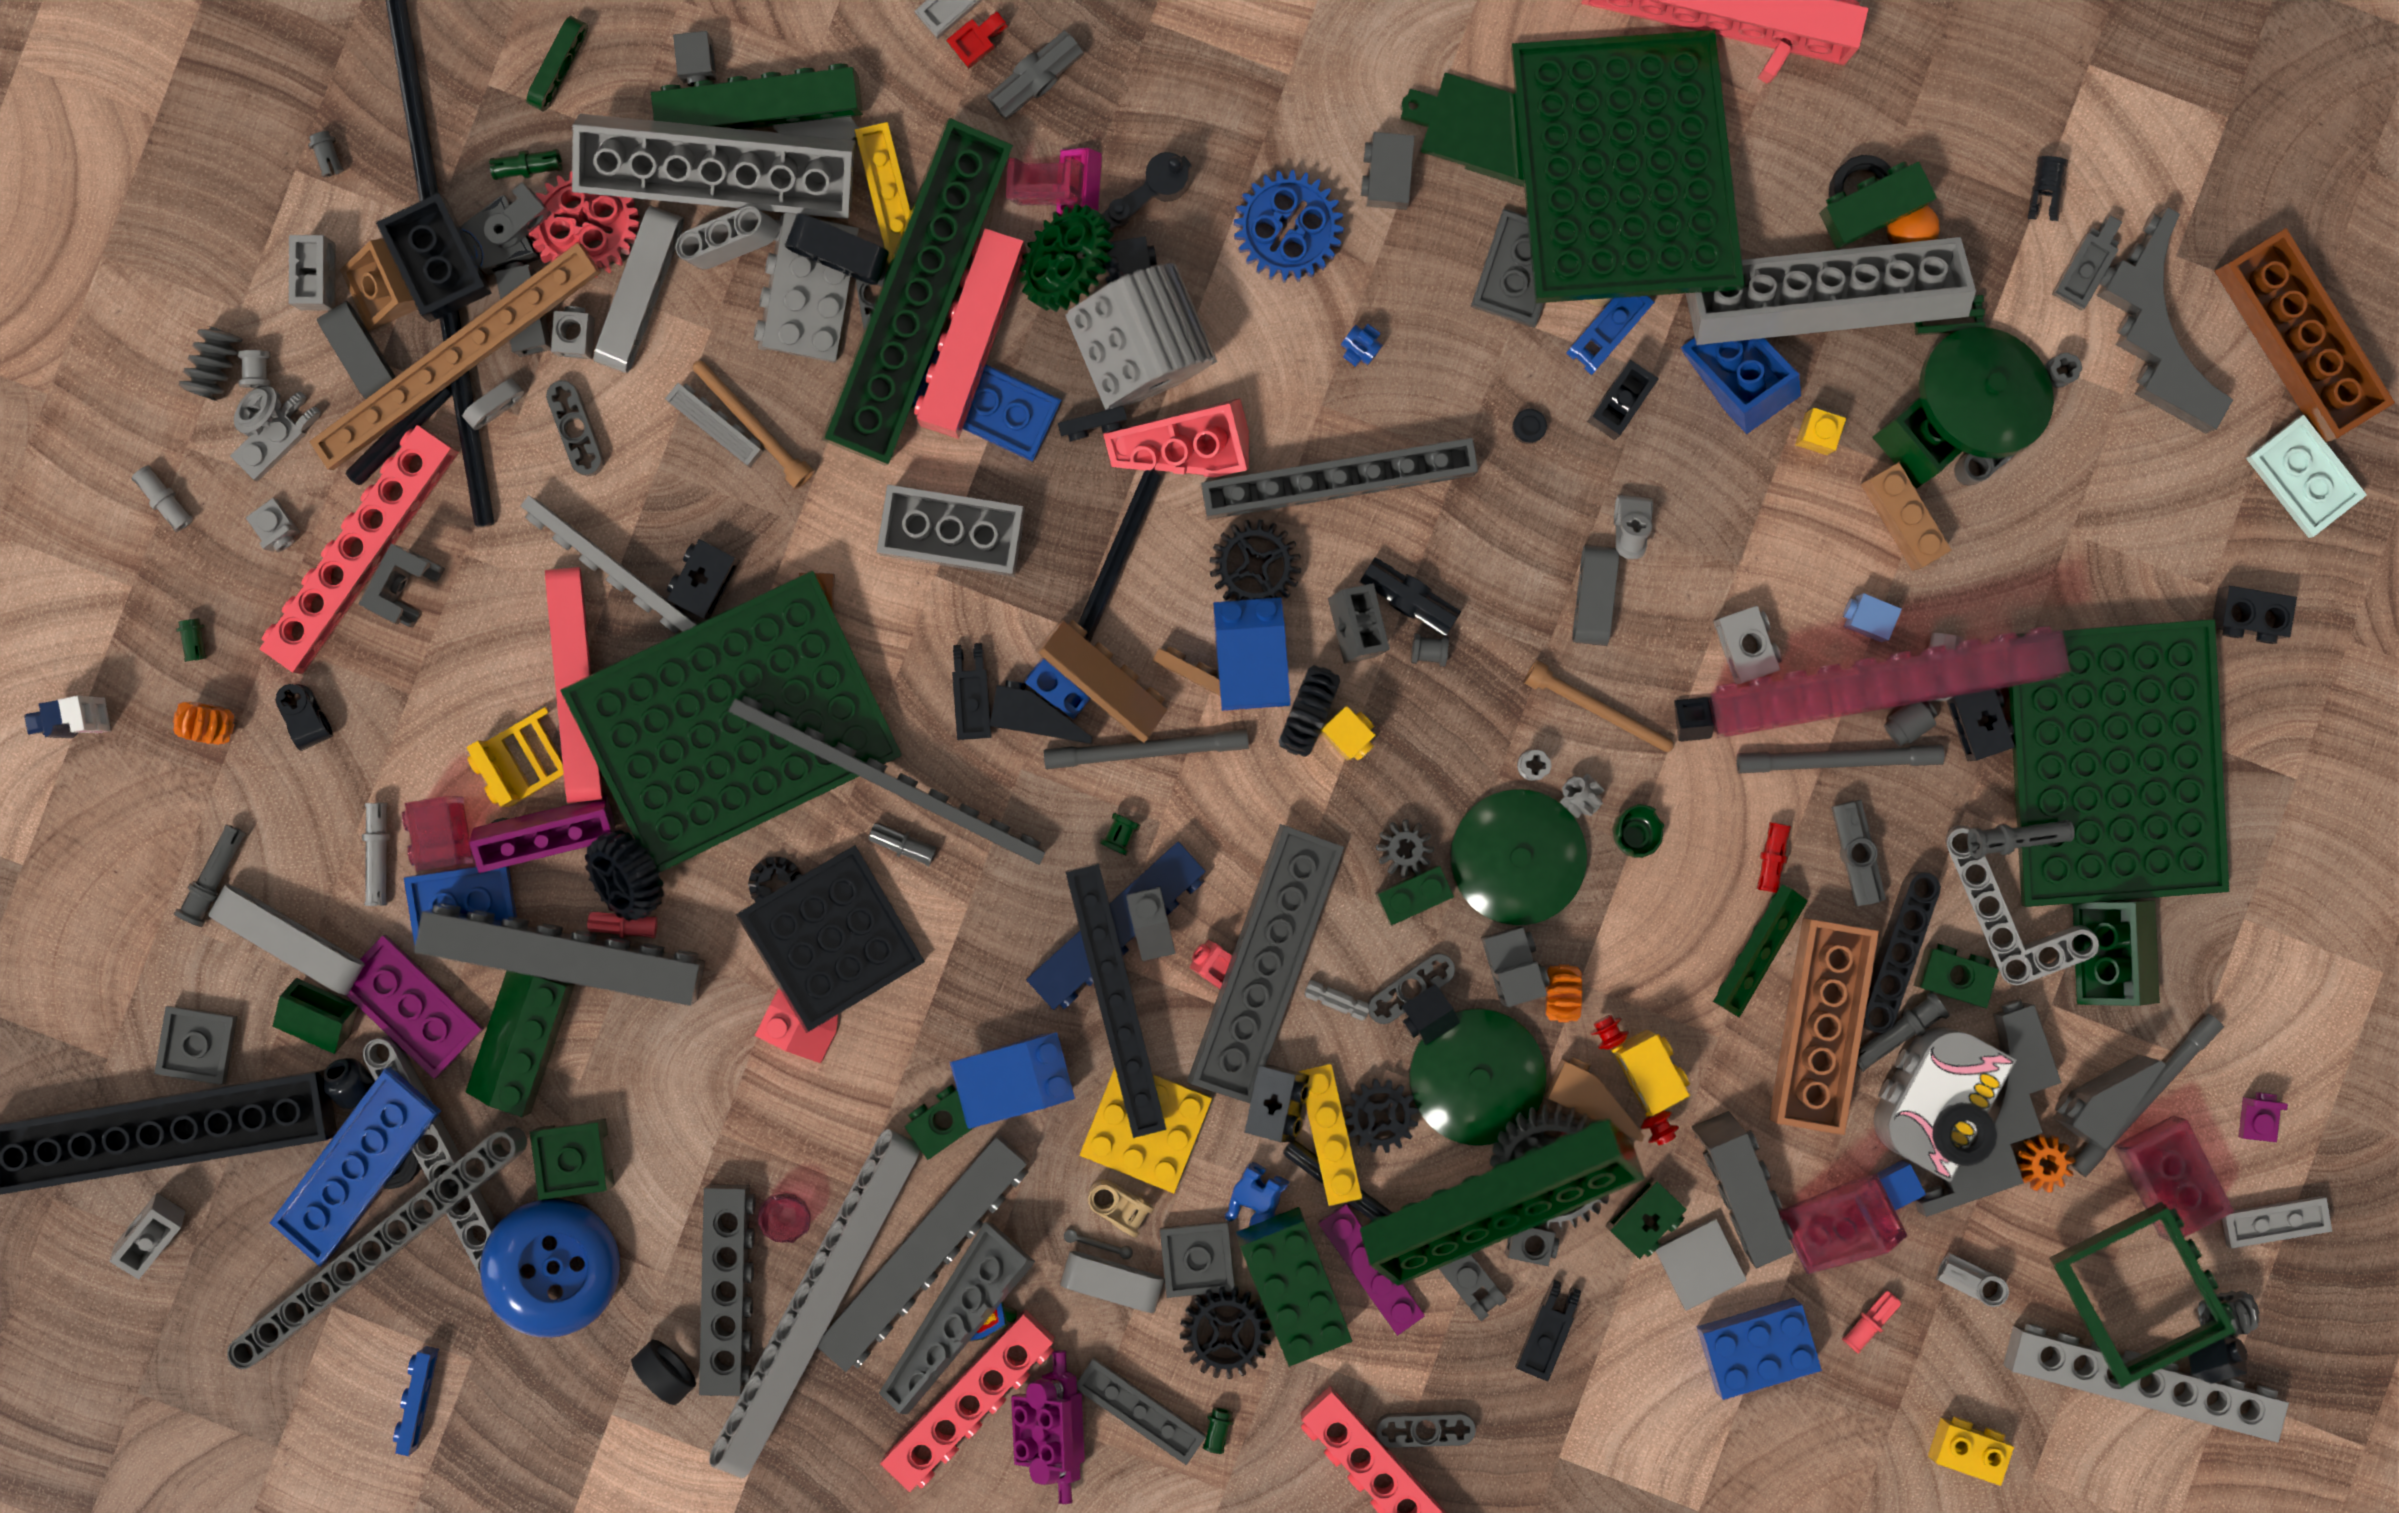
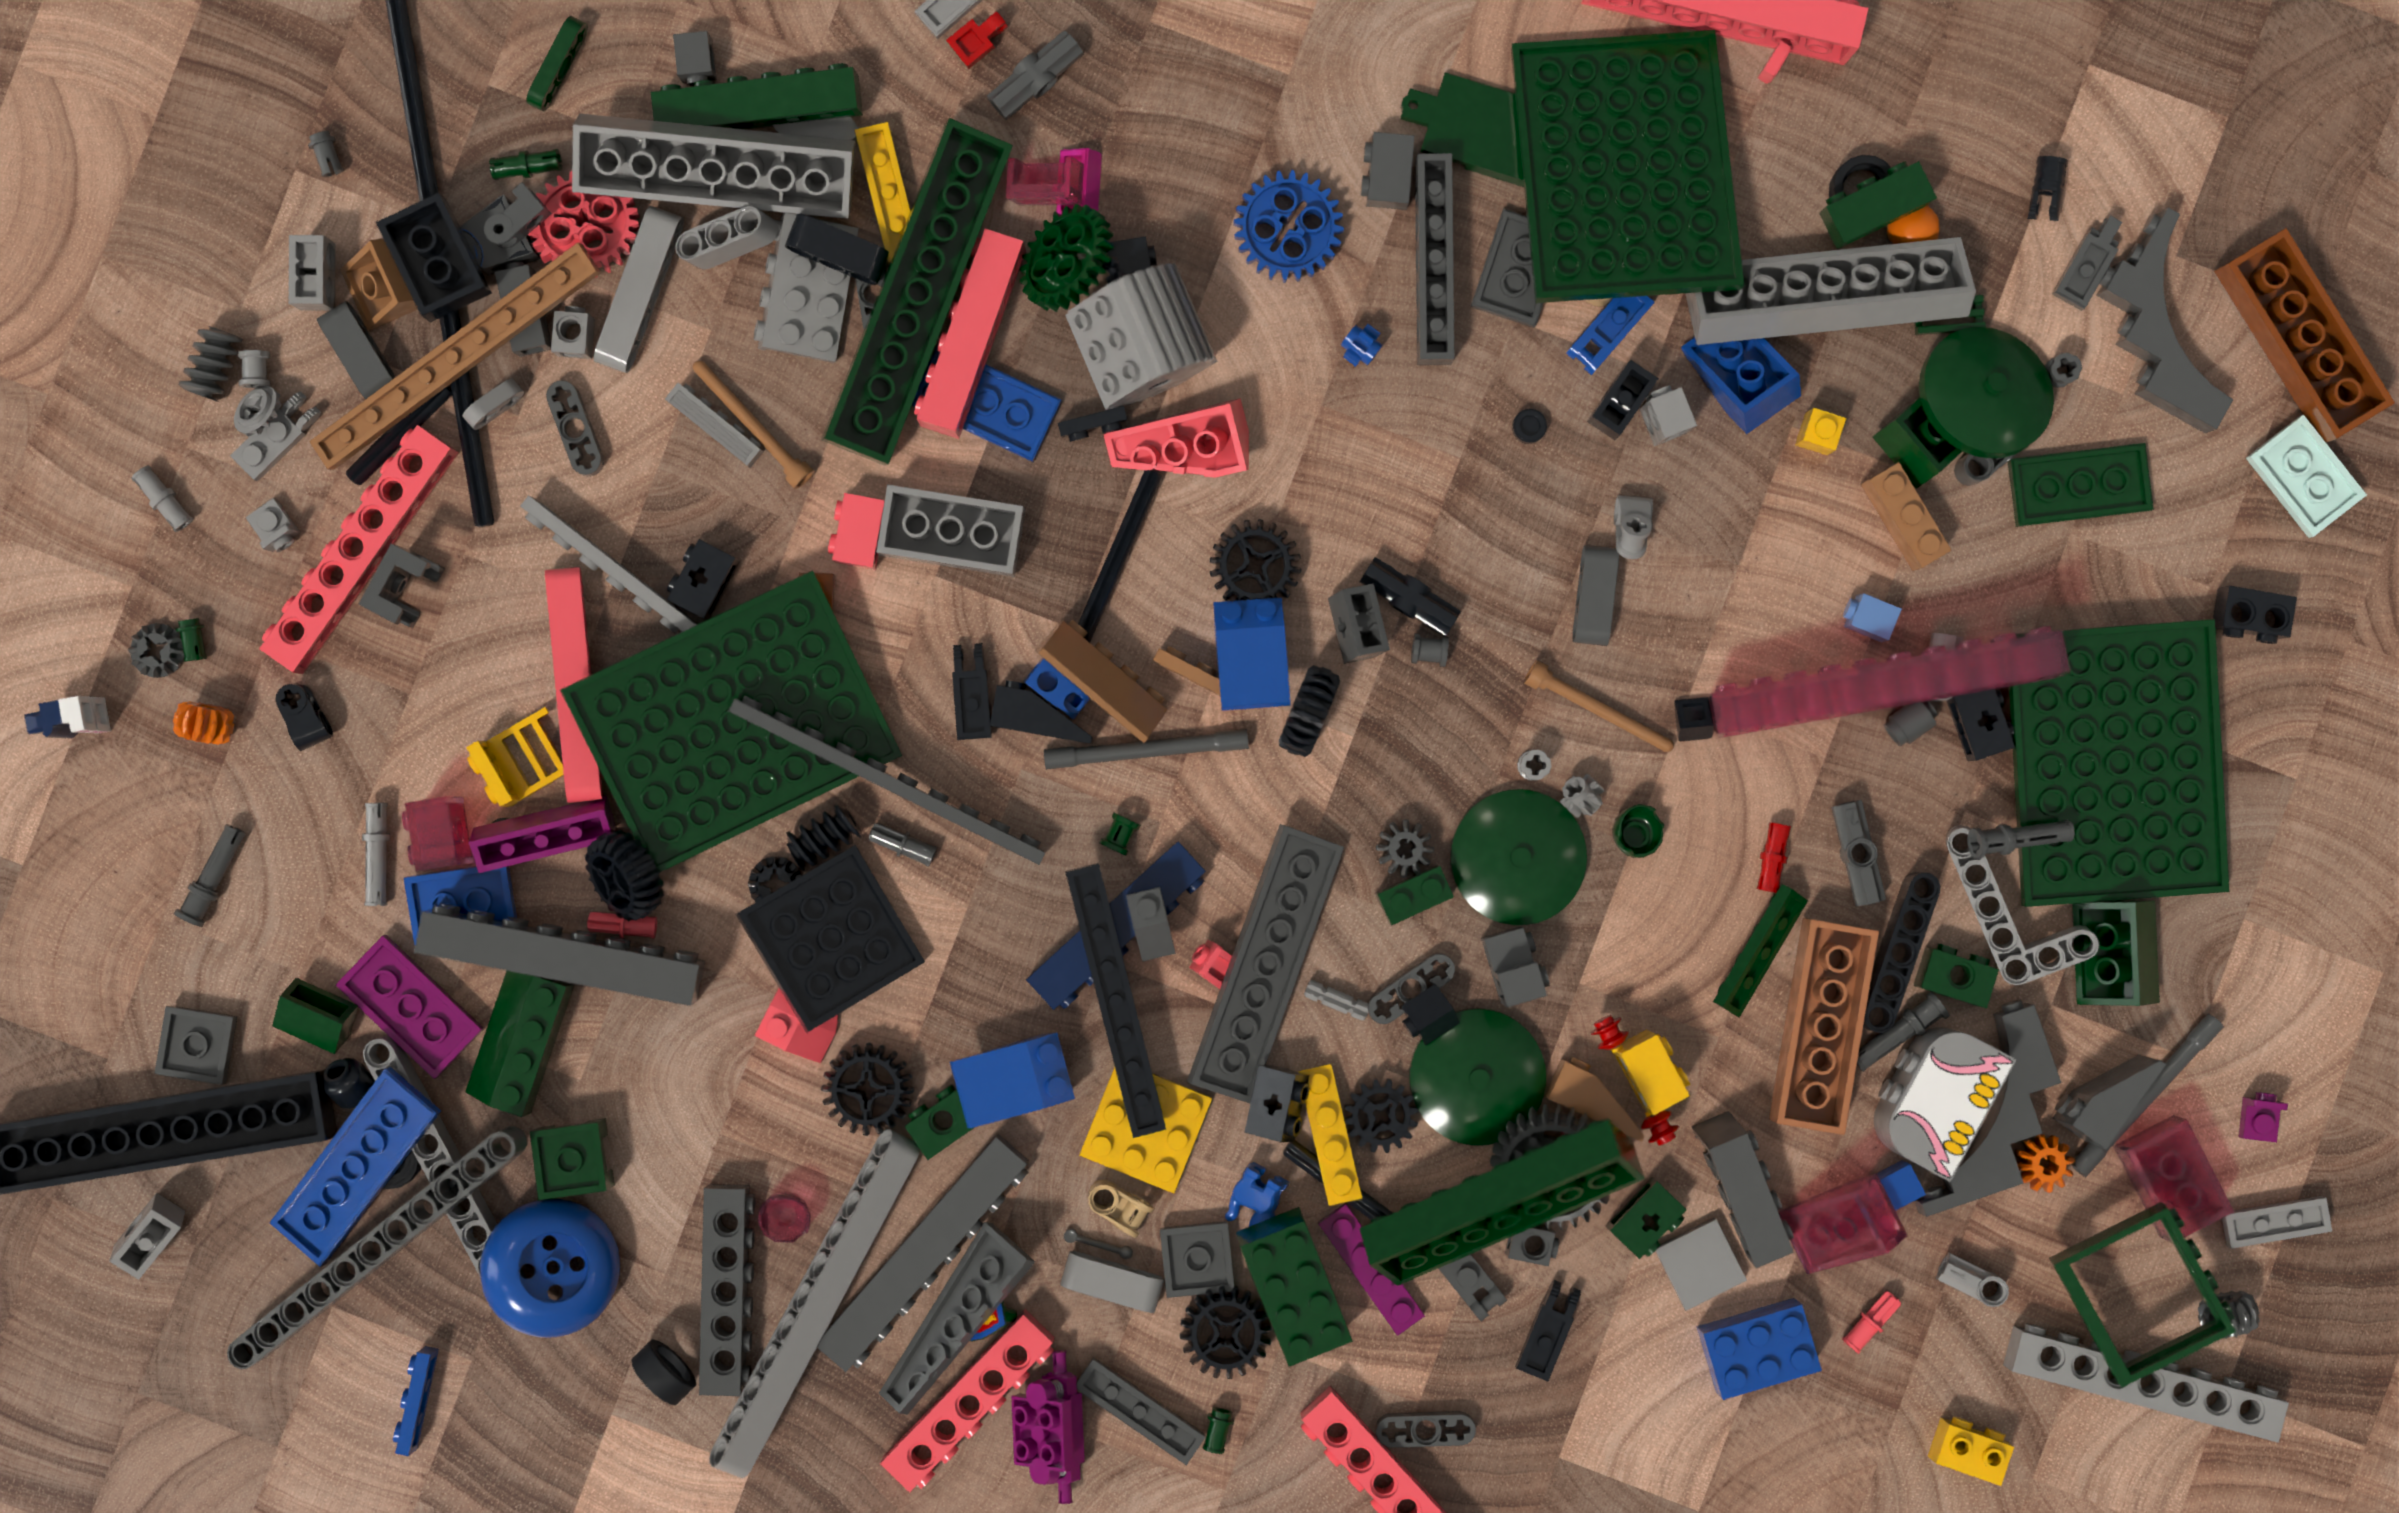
(171, 654): none -> dark grey gear
(286, 939): light grey beam -> none
(821, 836): none -> black piece
(857, 531): none -> coral brick
(866, 1106): none -> black gear
(1165, 180): black piece -> none
(1339, 478): dark grey brick -> none
(1349, 734): yellow brick -> none
(1434, 259): none -> dark grey brick
(1564, 993): orange gear -> none
(1667, 415): none -> light grey brick
(1731, 633): light grey brick -> none
(1914, 755): dark grey piece -> none
(1985, 1139): black tyre -> none
(2080, 485): none -> dark green tile
(2219, 1360): black brick -> none

